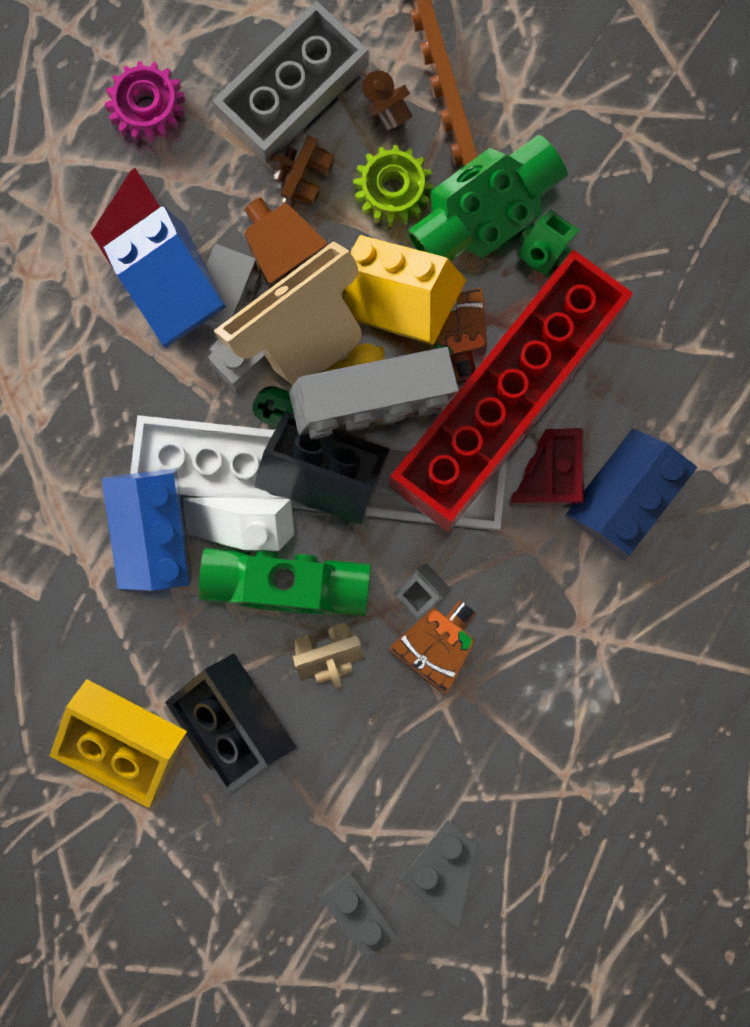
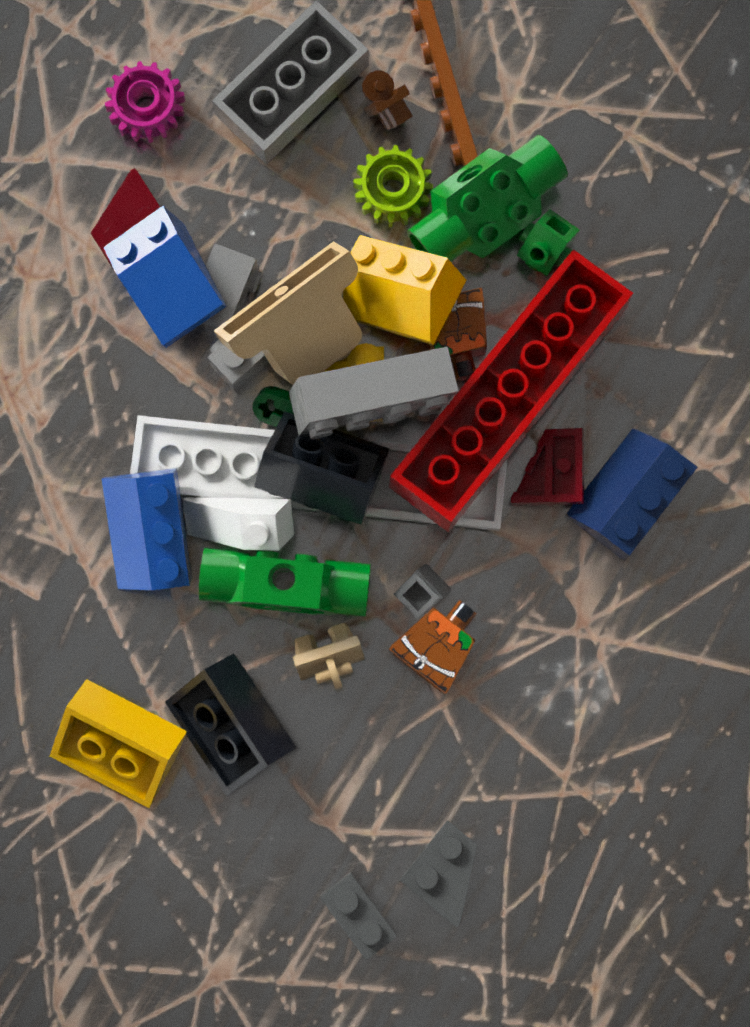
(279, 240): dark orange torso -> none
(296, 187): reddish brown hips -> none

